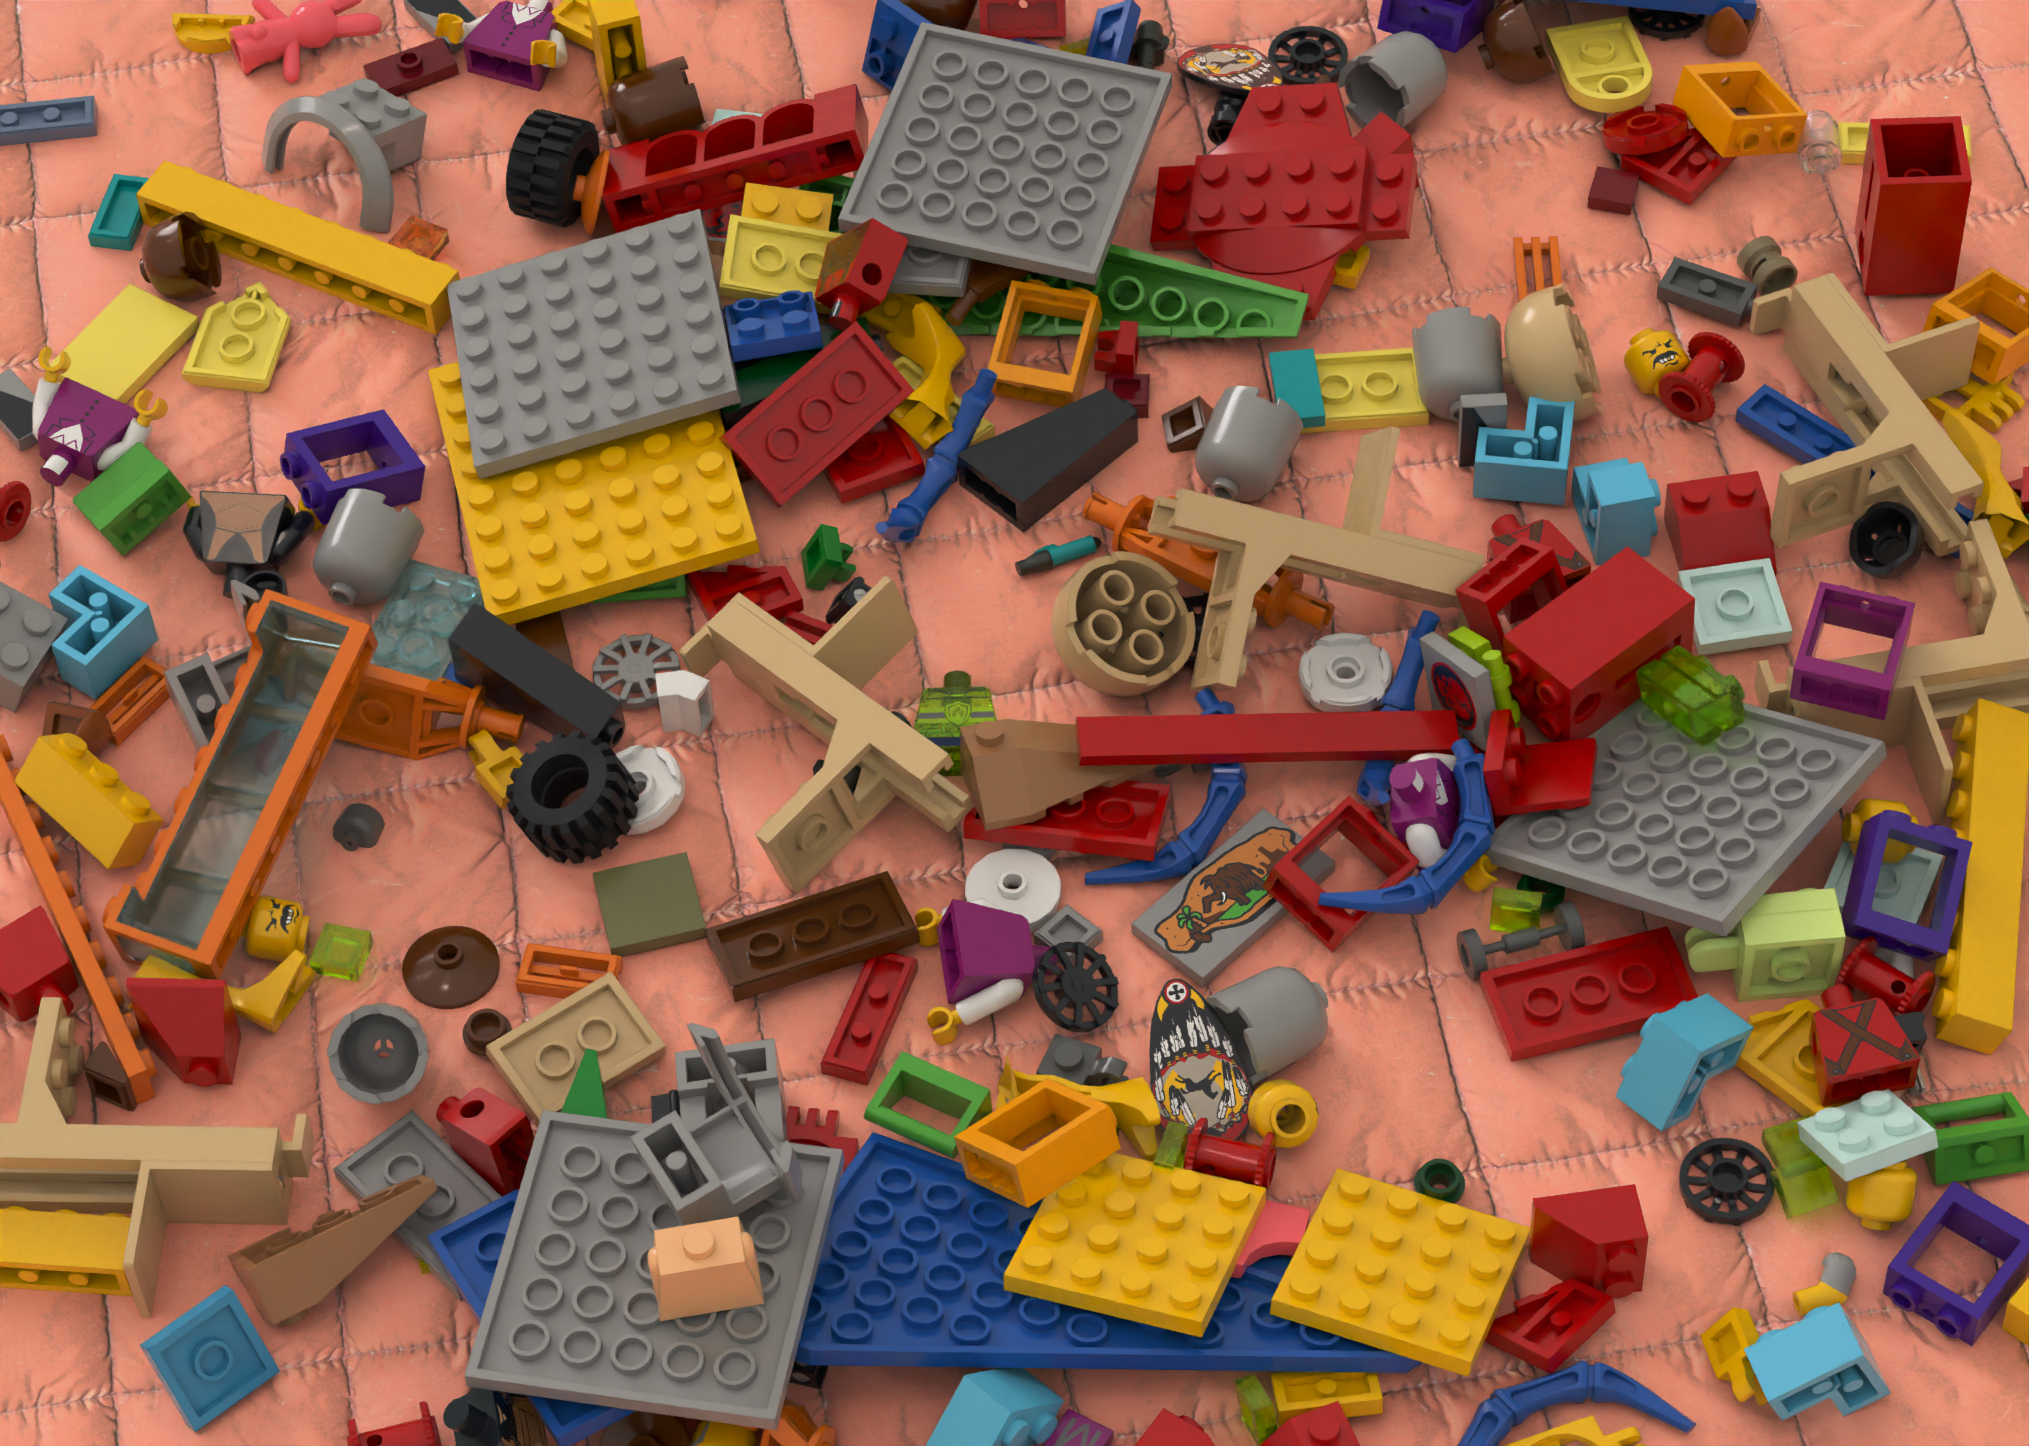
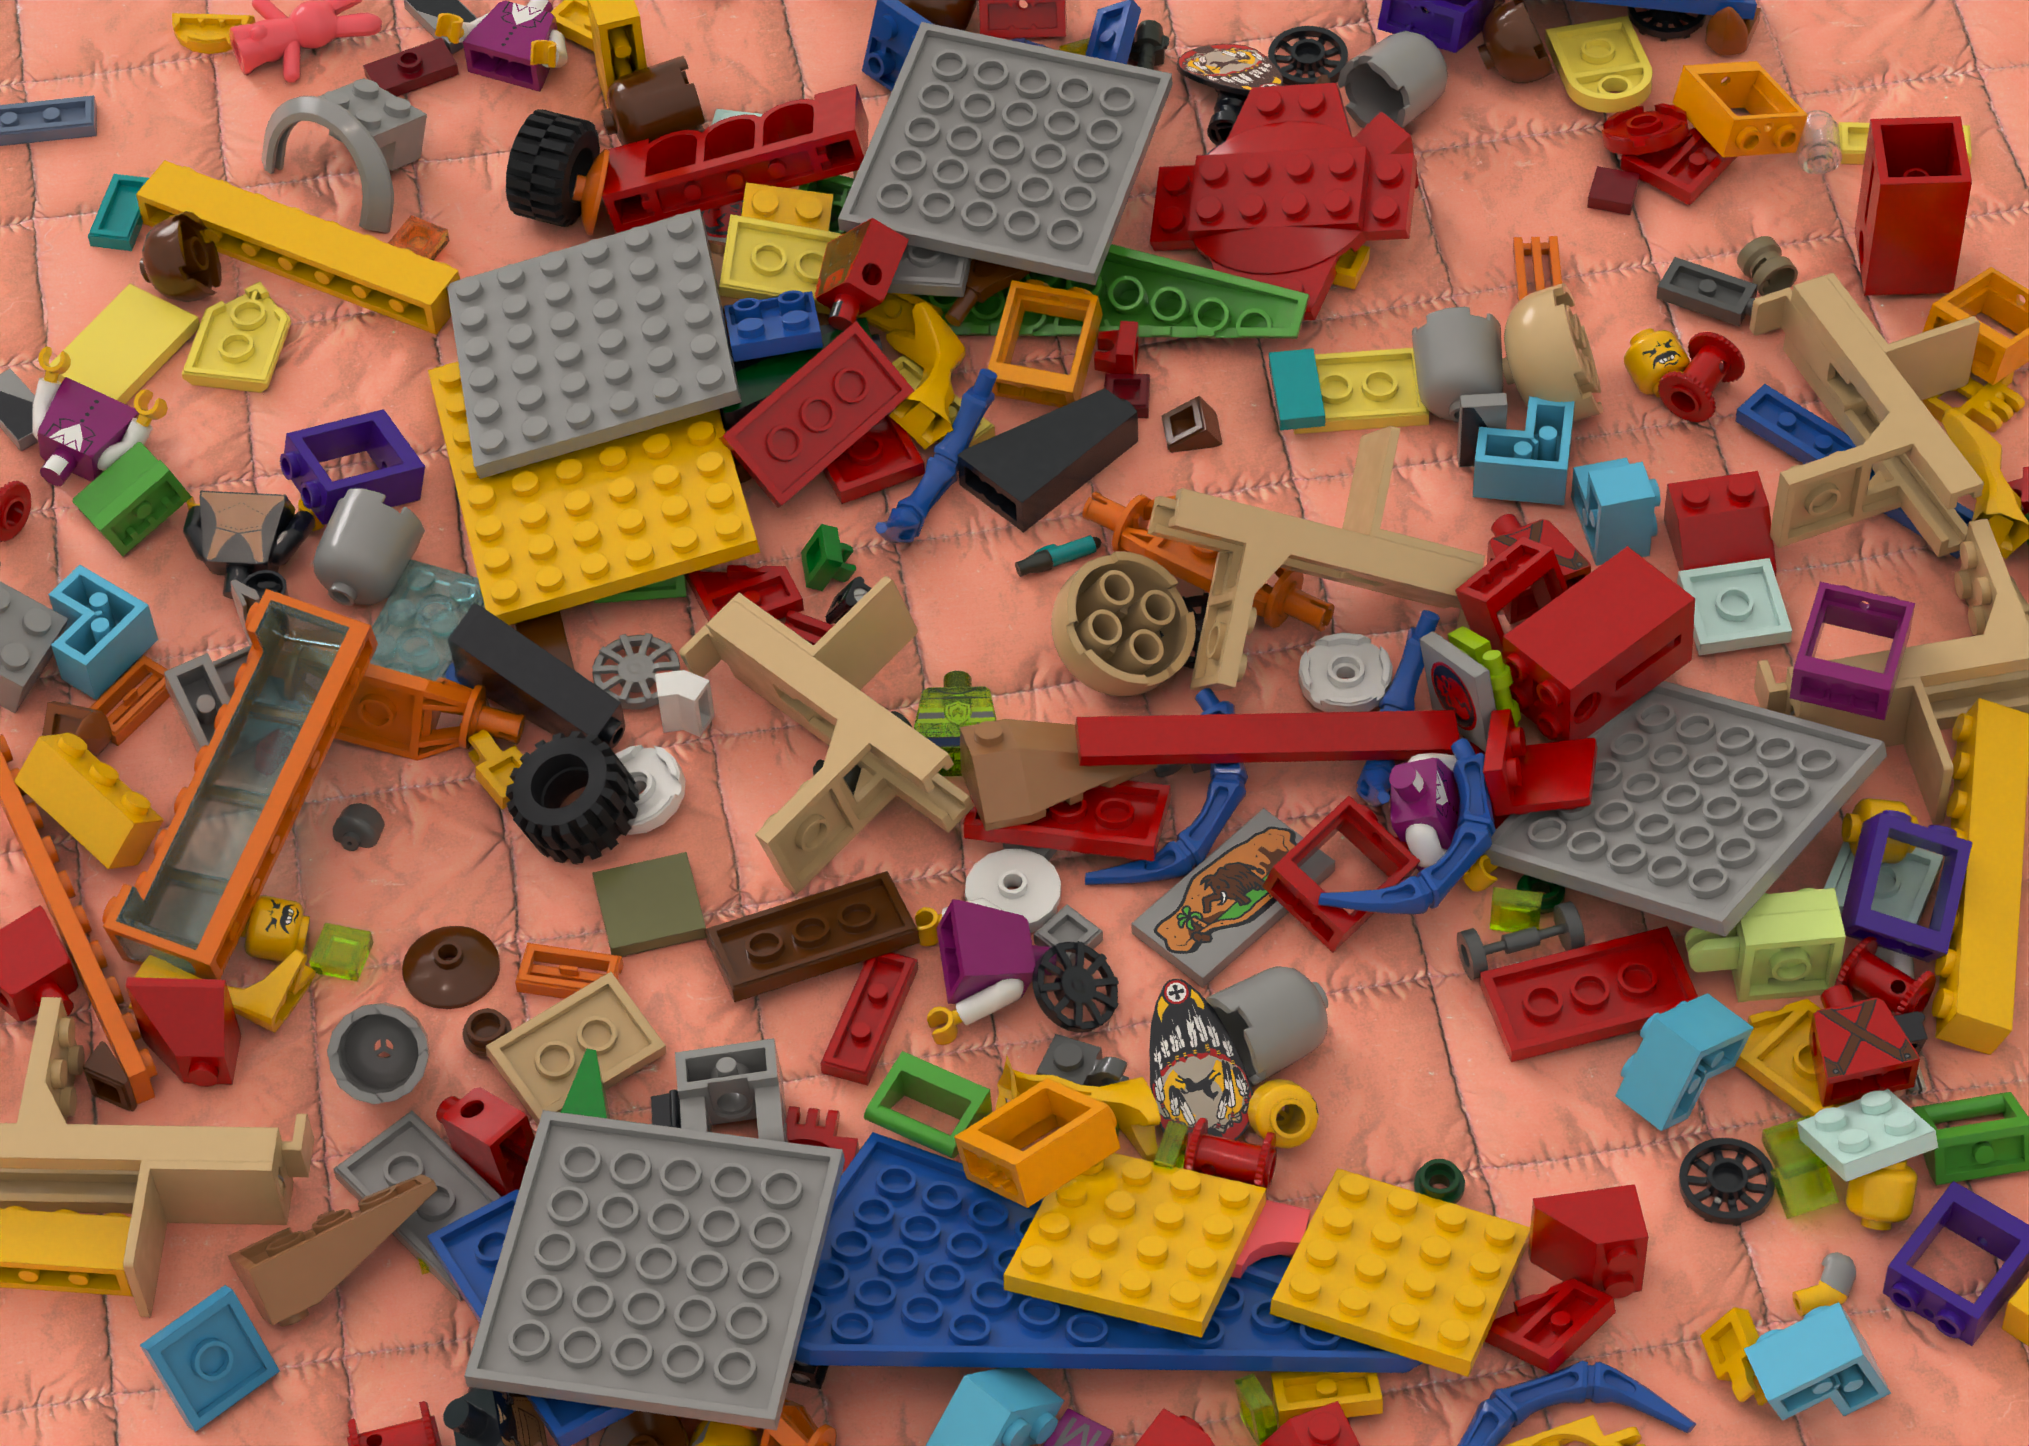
(704, 1269): light nougat torso -> none
(723, 1160): light grey piece -> none
(1246, 444): light grey cylinder -> none
(1692, 695): clear neon green brick -> none
(1892, 550): black helmet -> none

